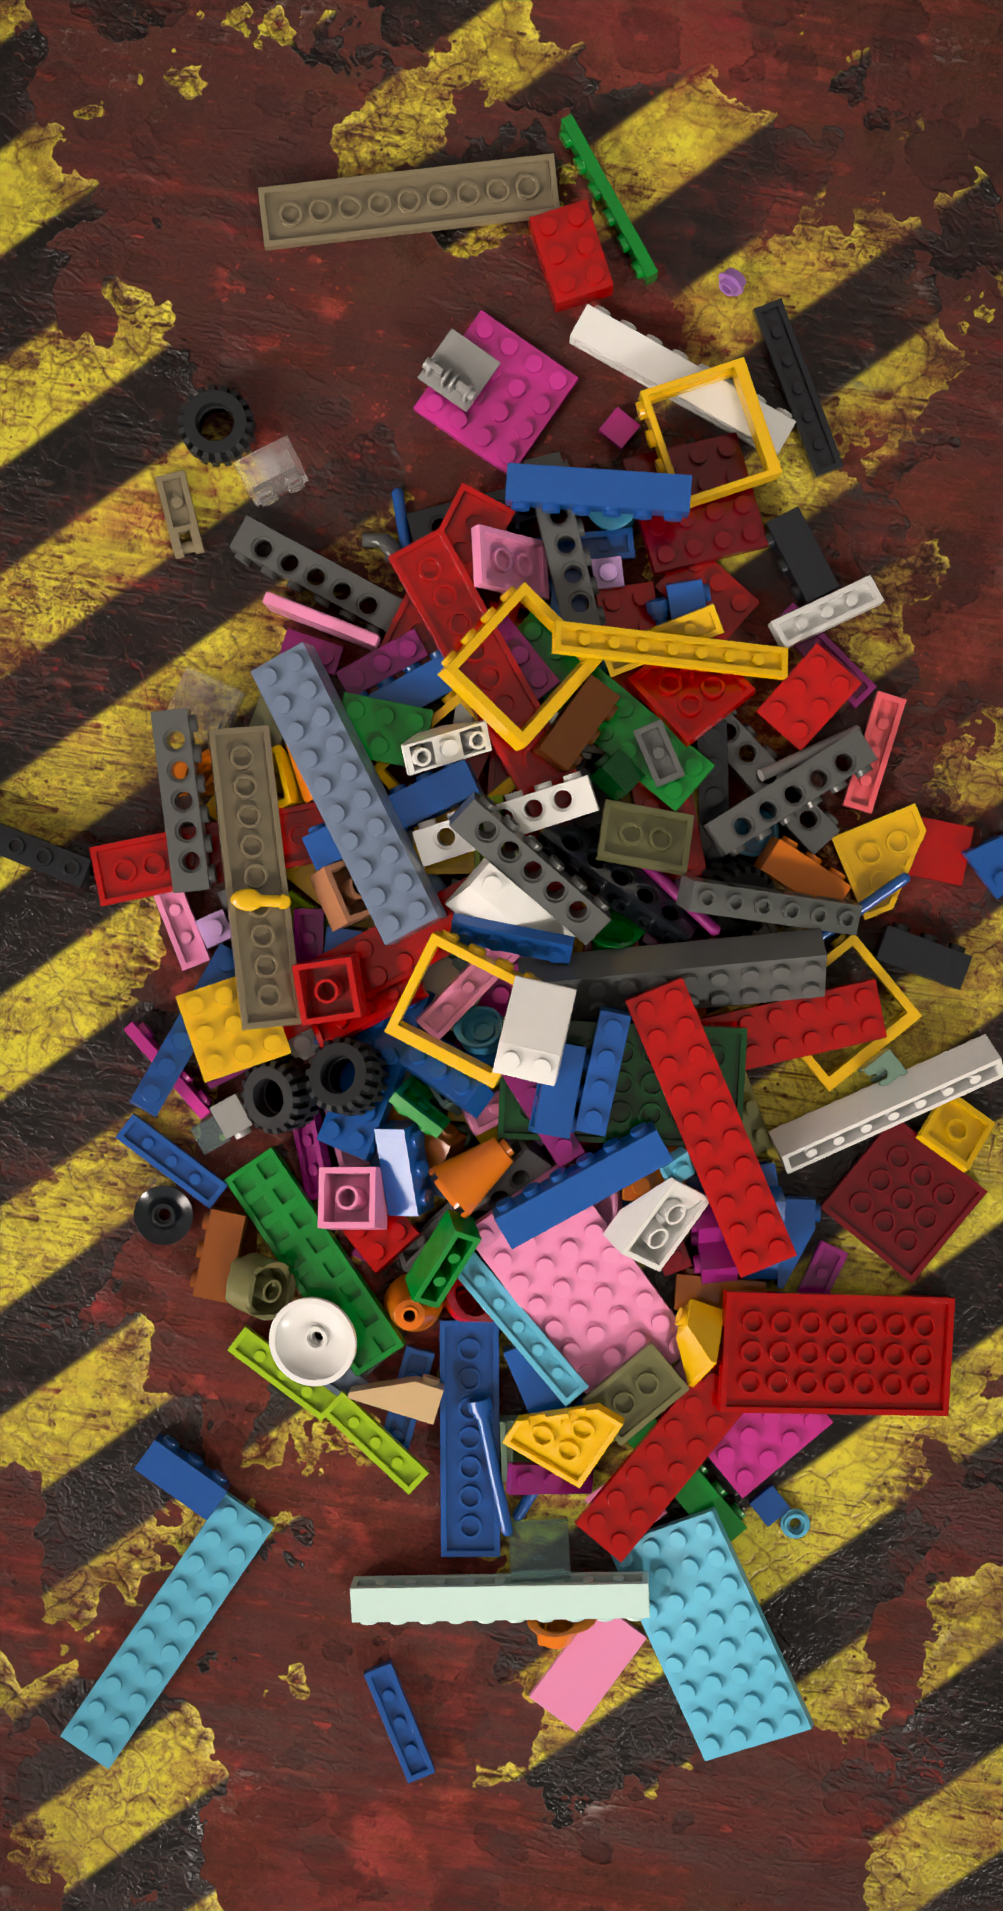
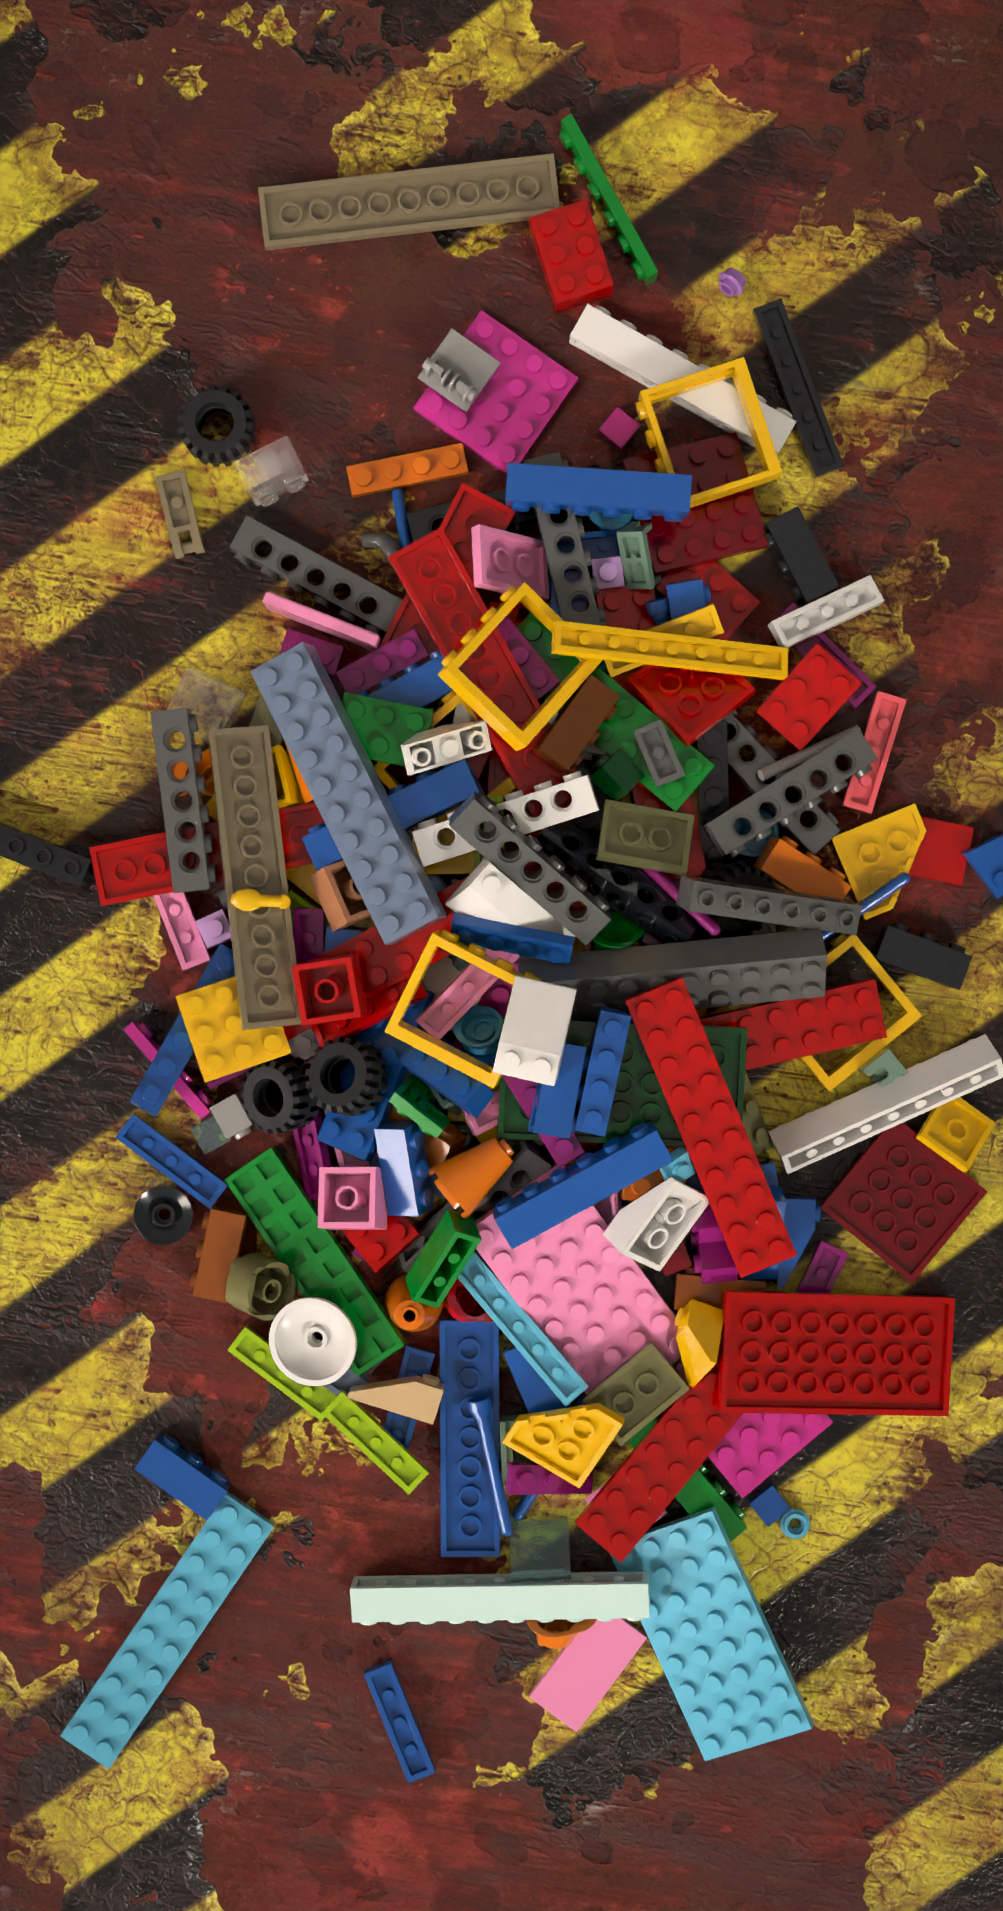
(407, 470): none -> orange plate
(636, 556): none -> sand green hinge

